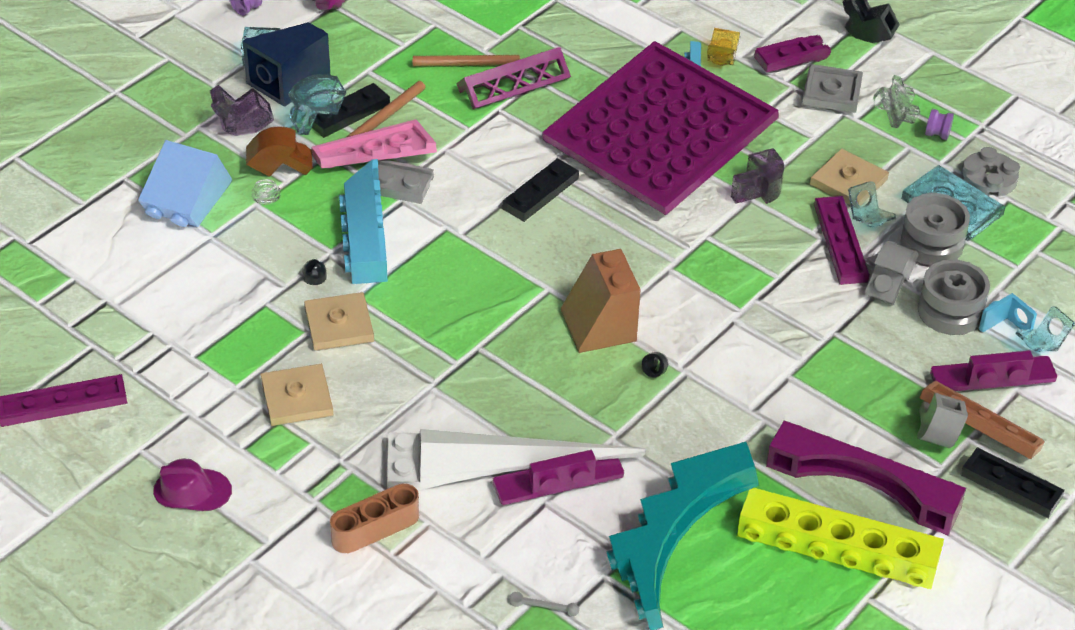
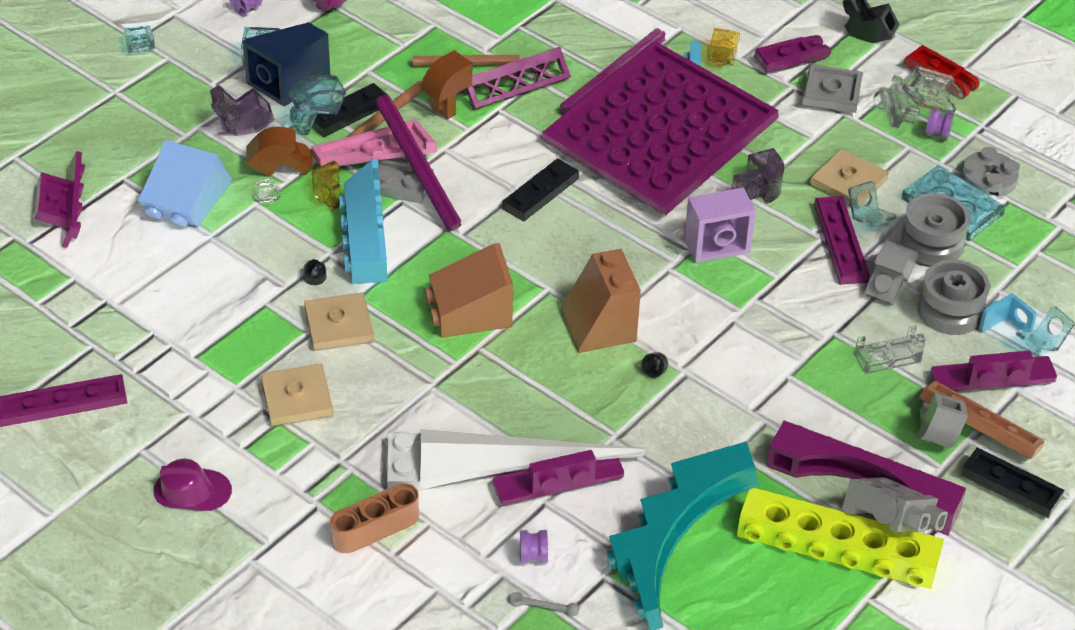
(59, 199): none -> magenta bracket
(139, 39): none -> clear light blue plate
(326, 184): none -> clear yellow bracket
(418, 163): none -> magenta axle
(445, 79): none -> dark orange brick
(472, 294): none -> nougat slope
(533, 546): none -> medium lavender wheel
(656, 35): none -> magenta axle
(719, 225): none -> lavender brick
(890, 353): none -> clear hinge
(894, 505): none -> light grey hips
(931, 89): none -> clear hinge
(933, 61): none -> red hinge

